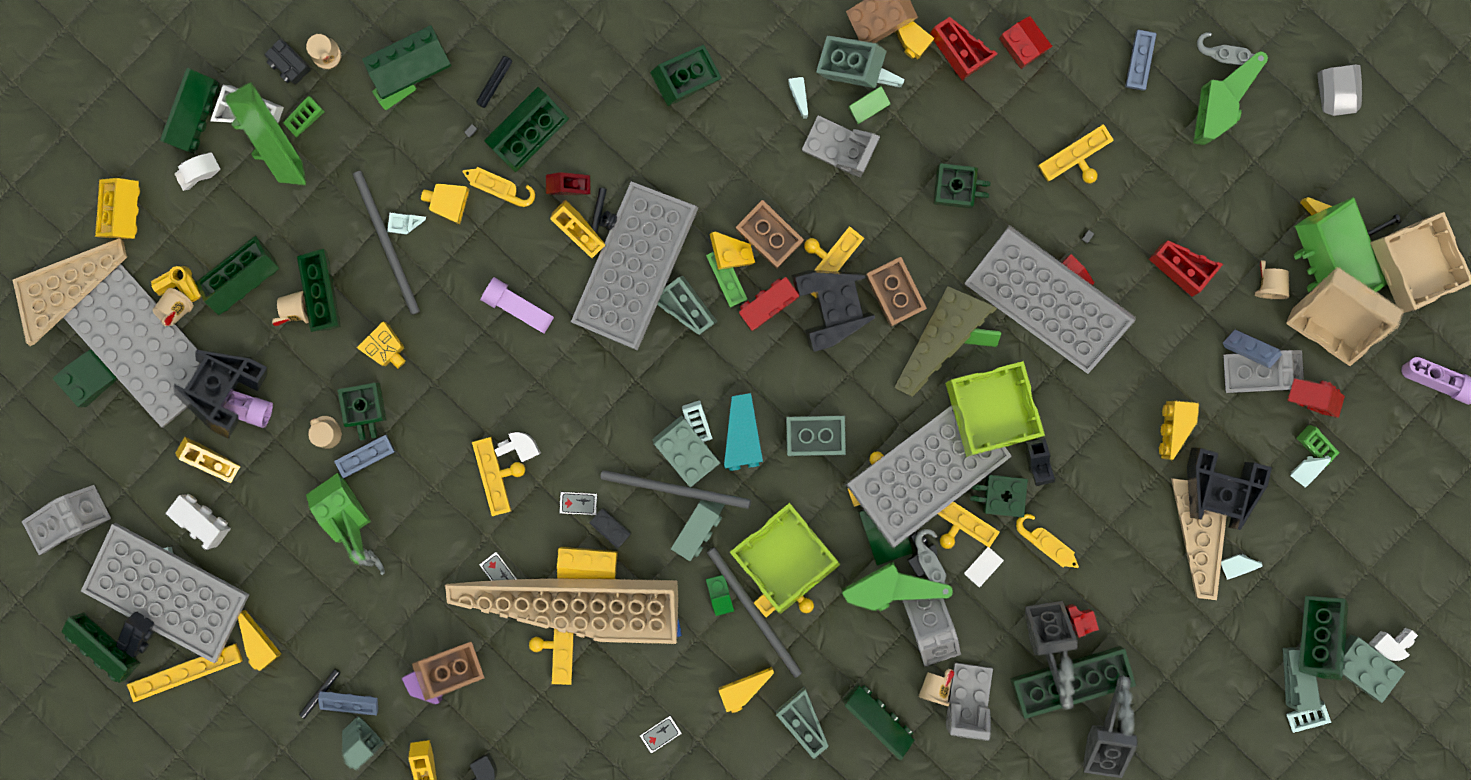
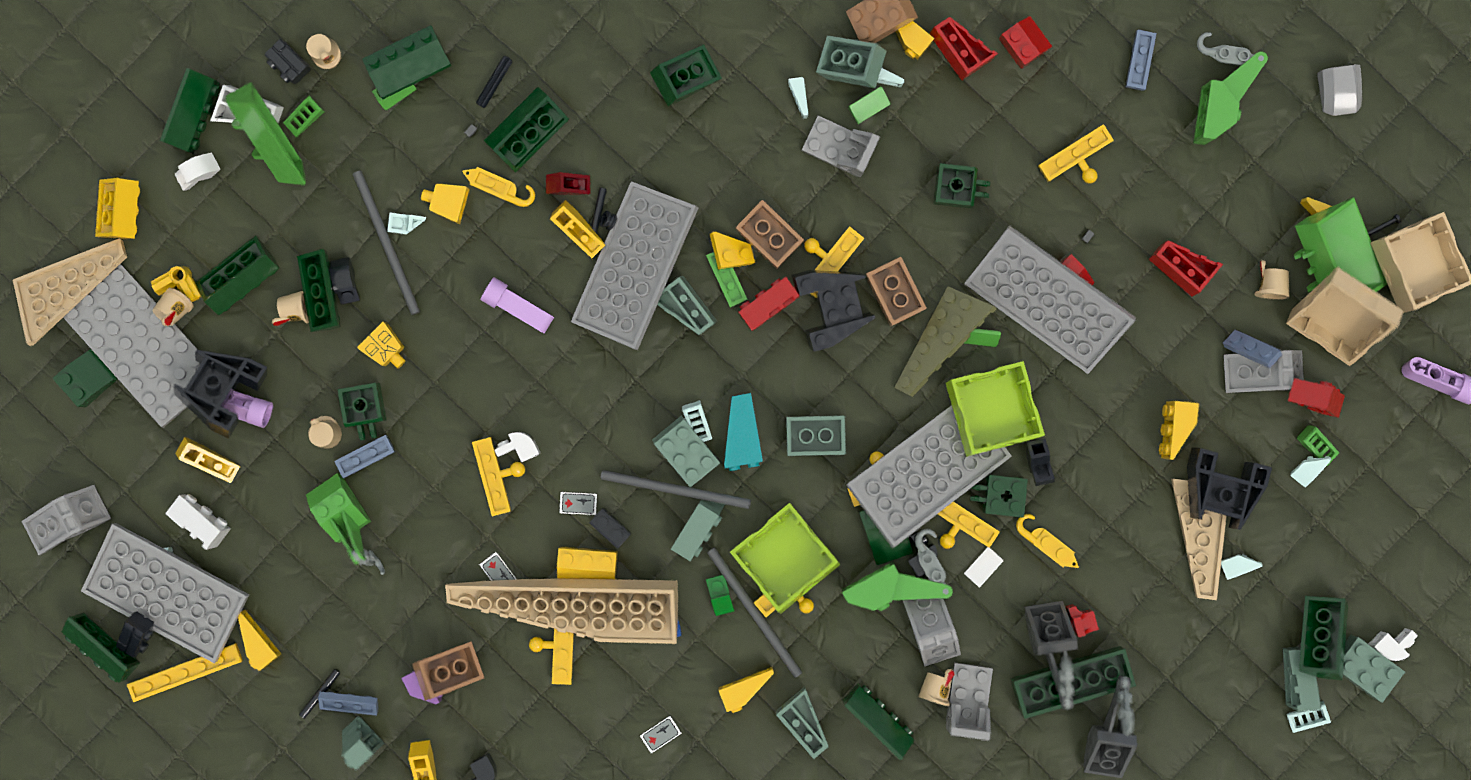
(343, 281): none -> black brick

